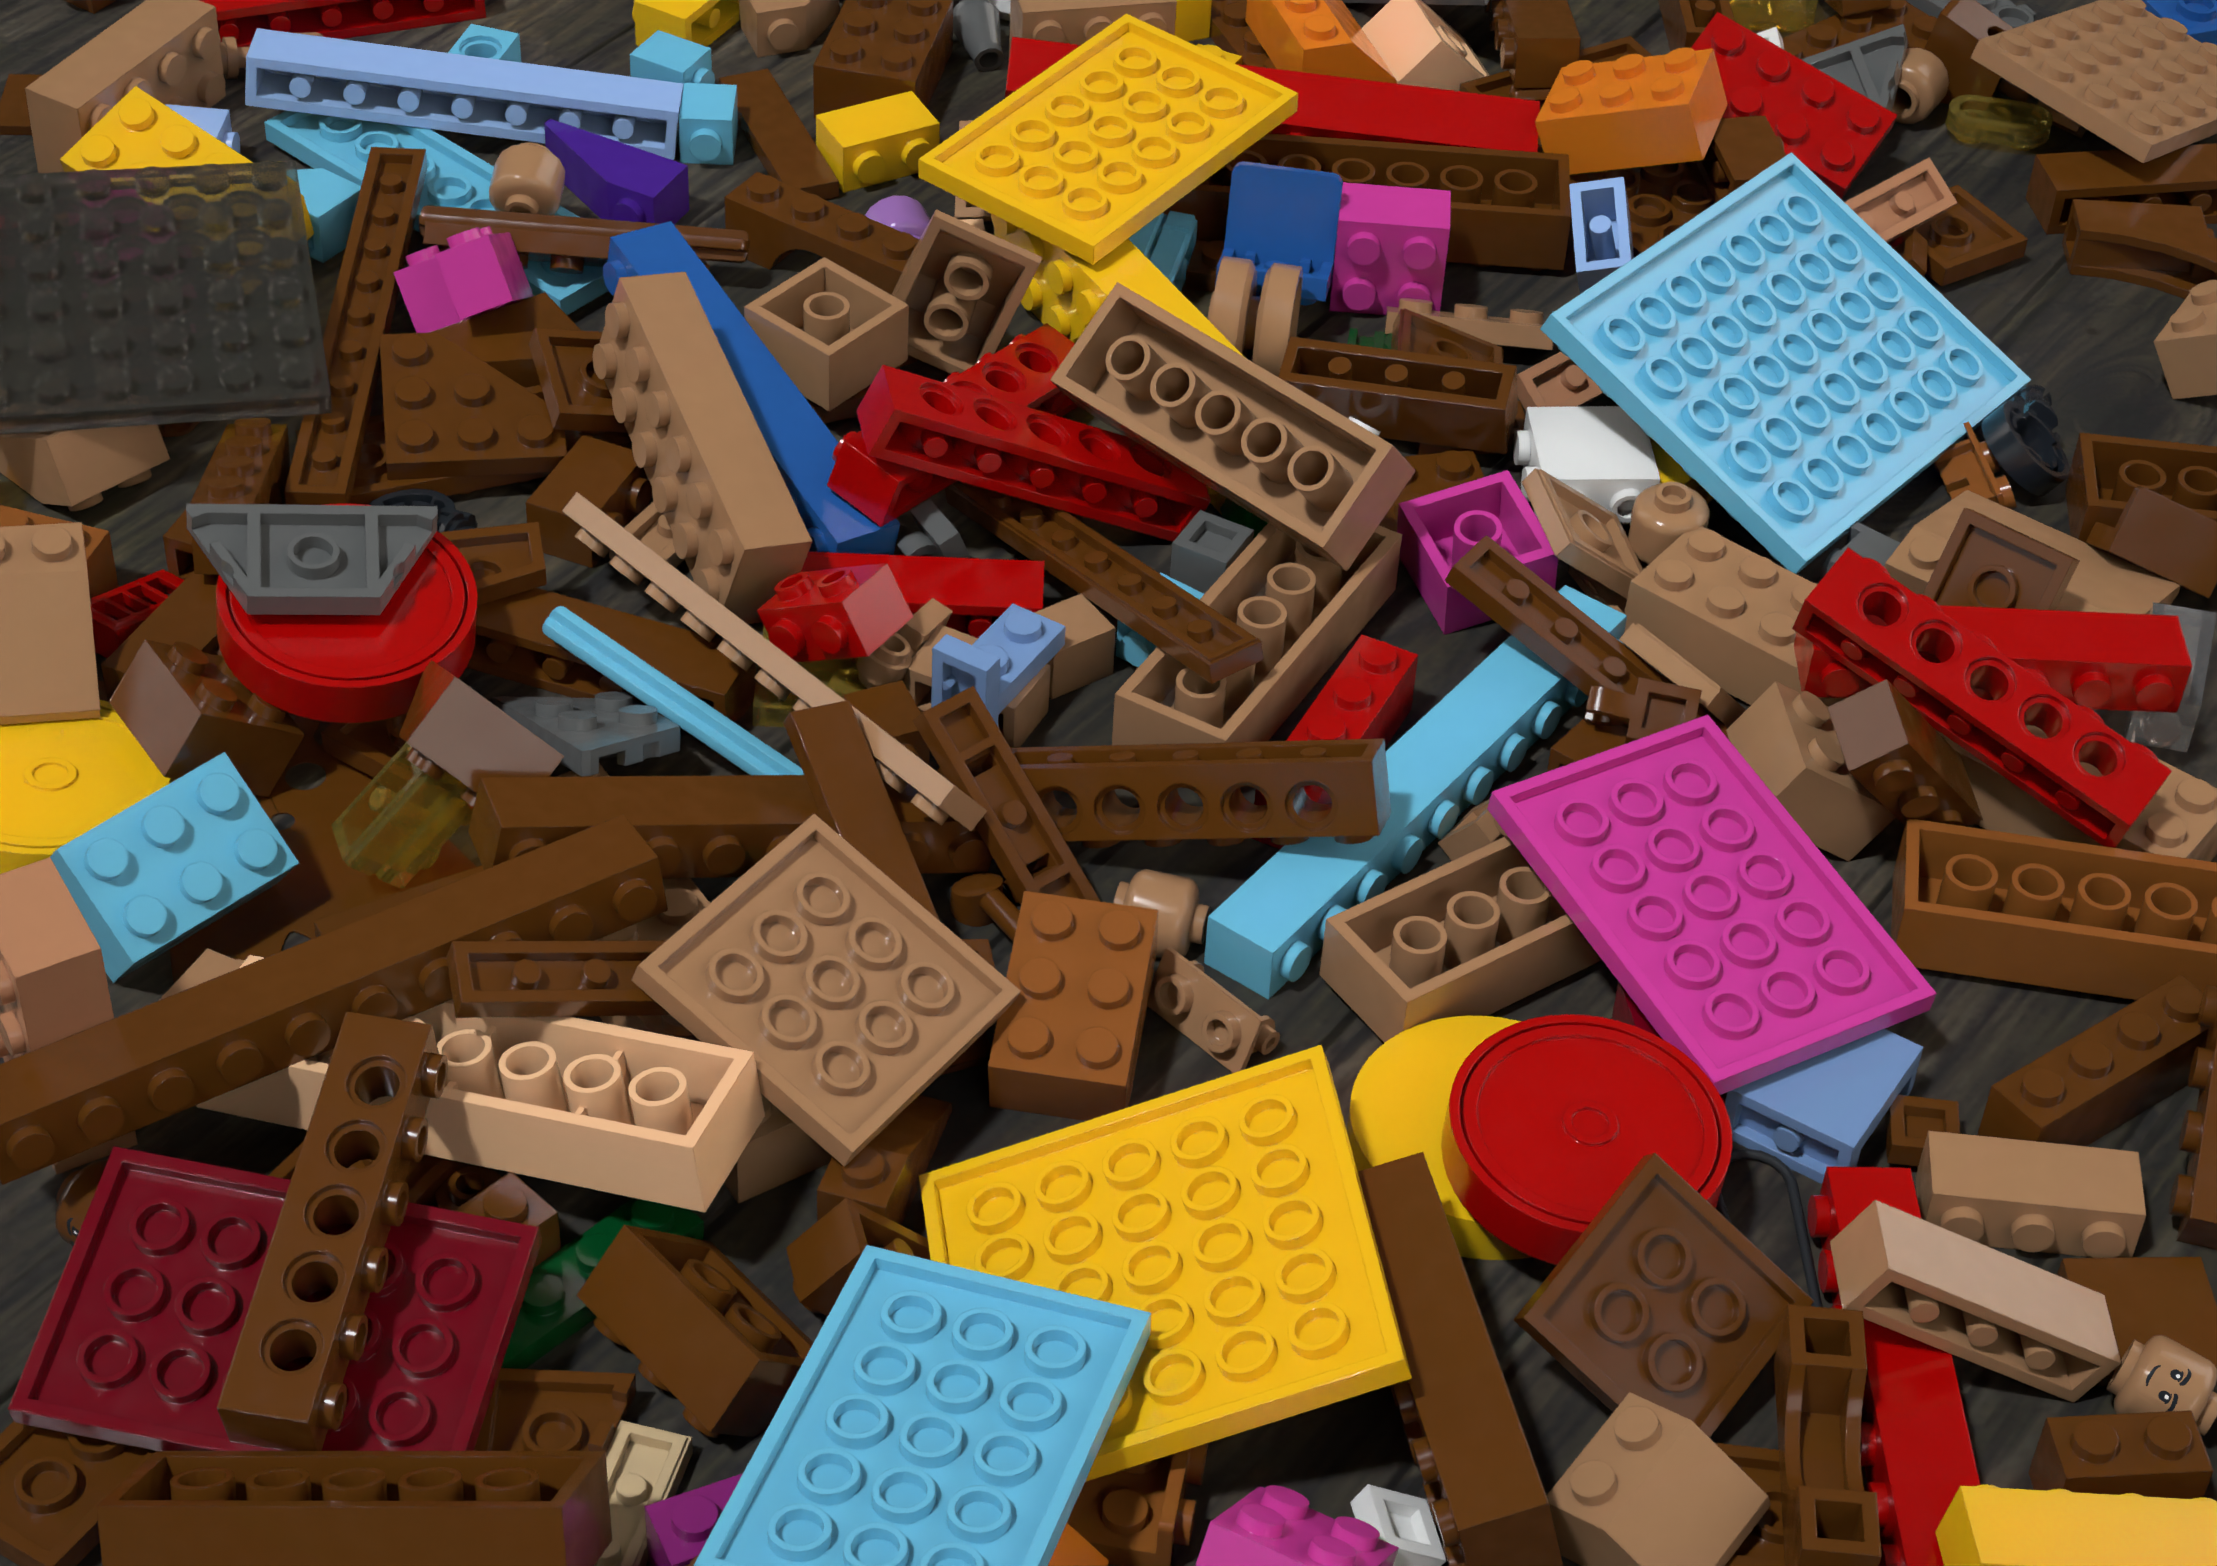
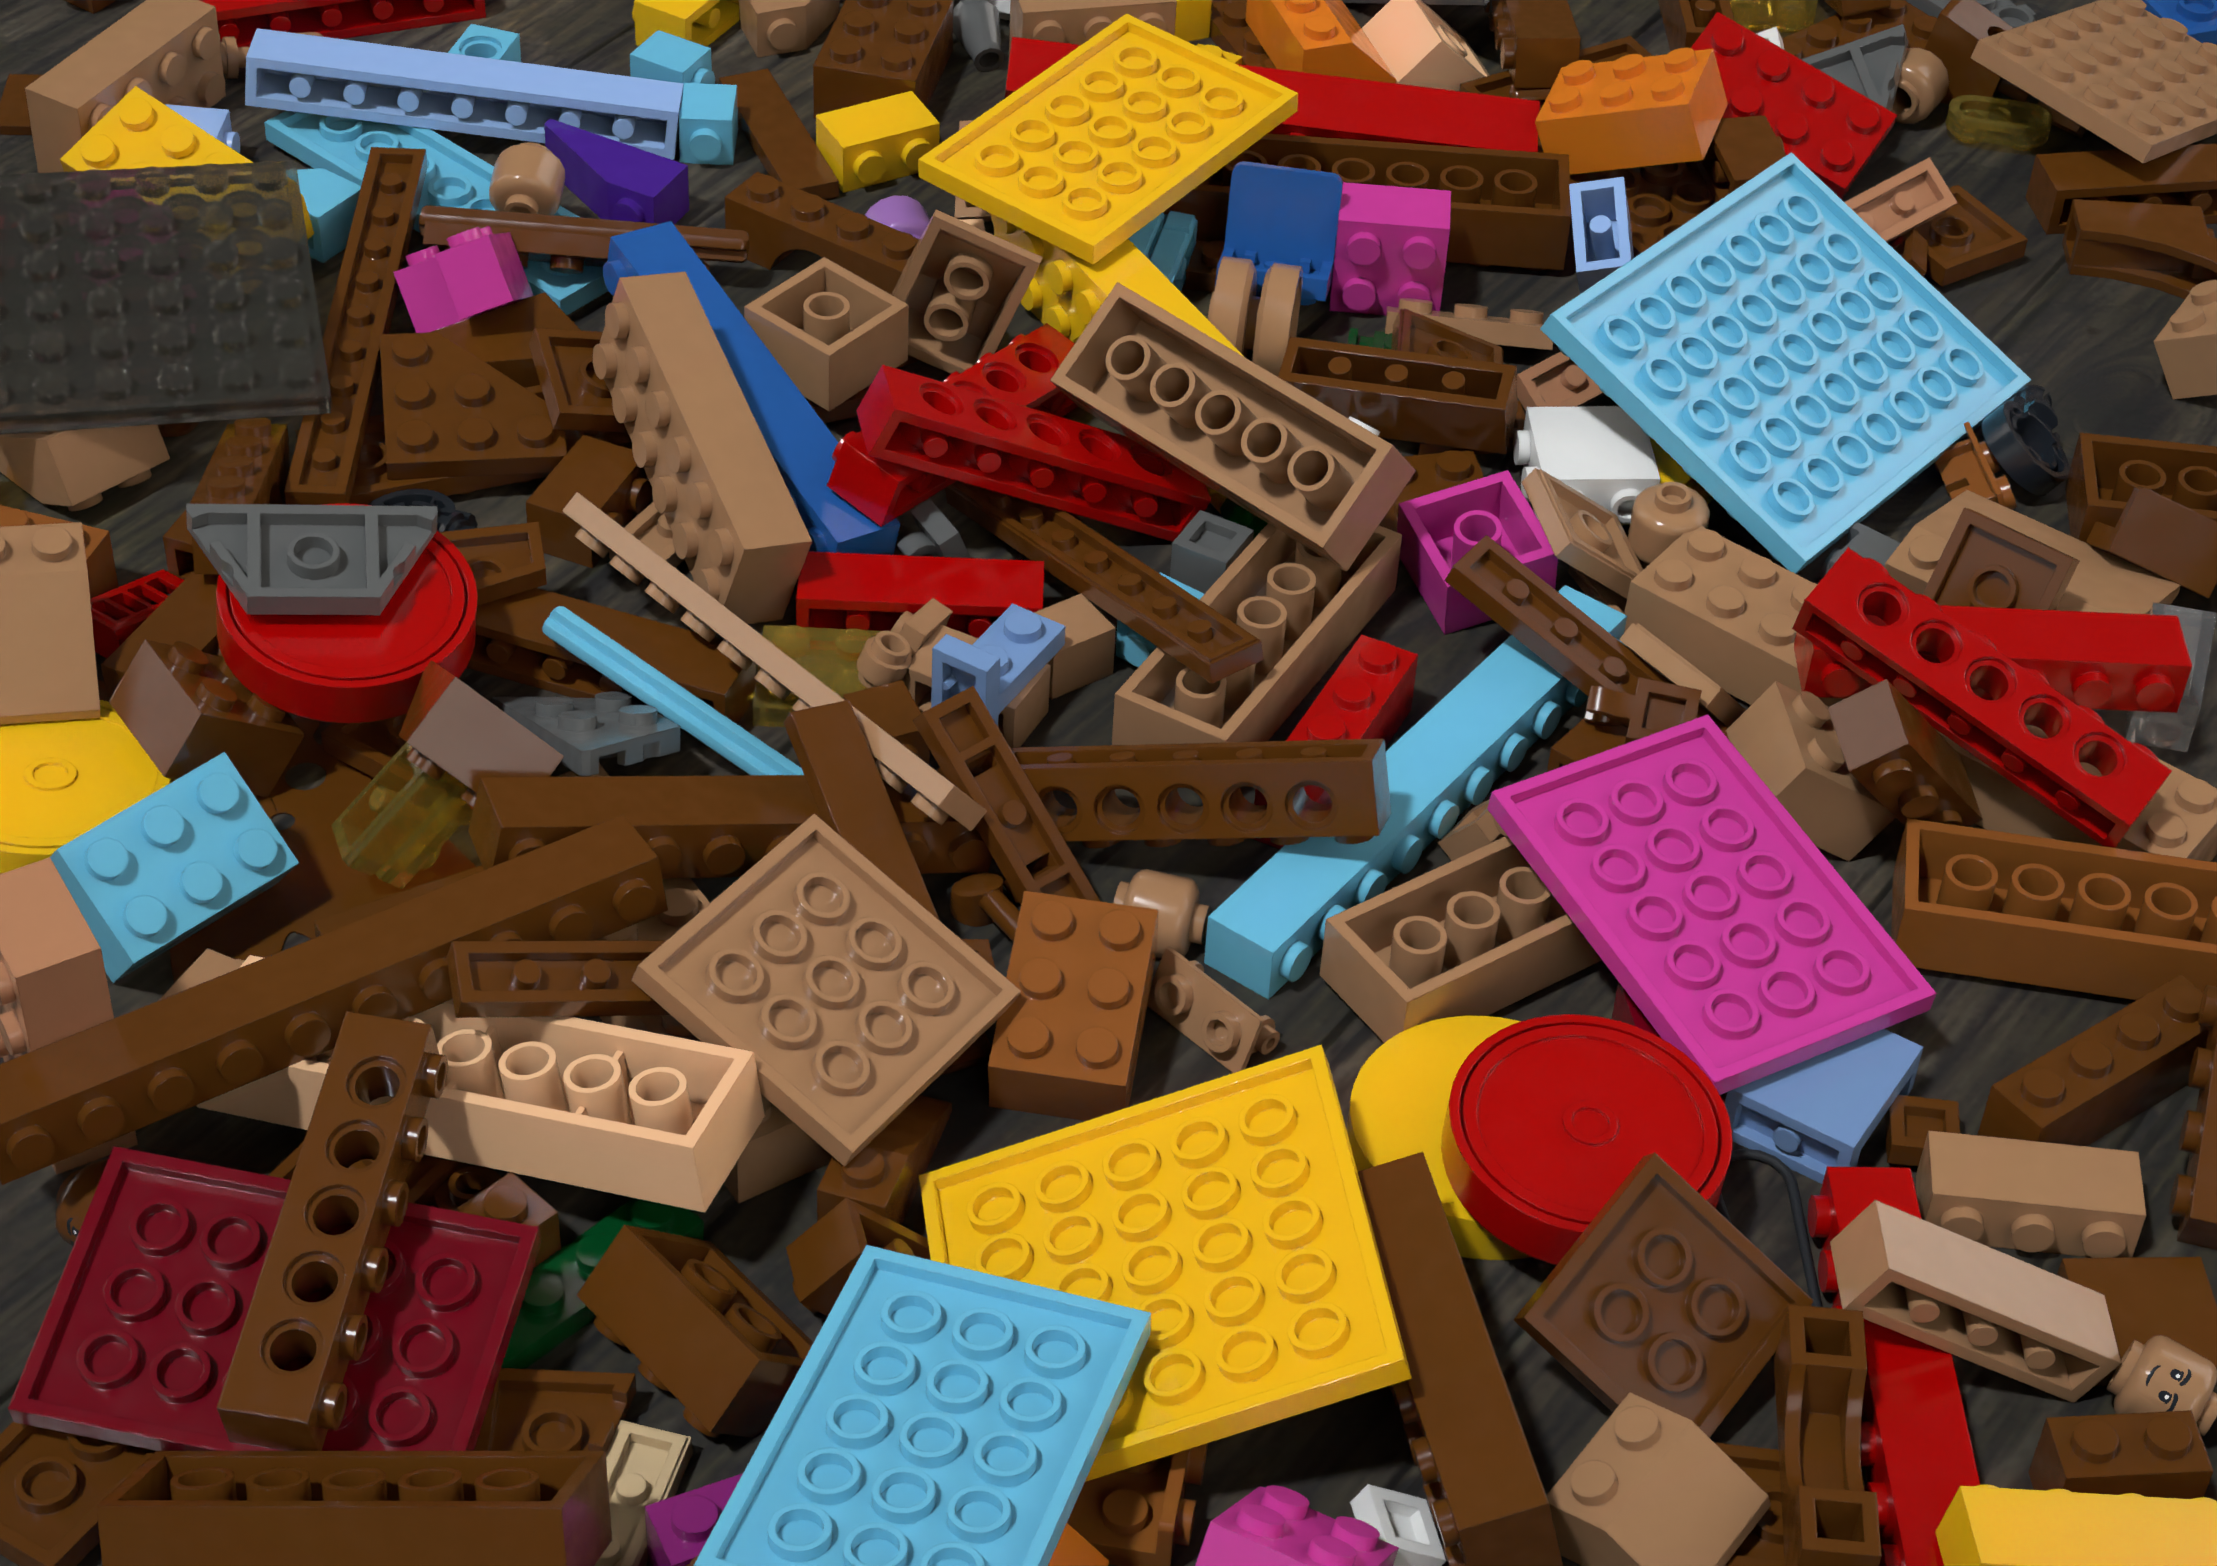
(835, 612): red brick -> none

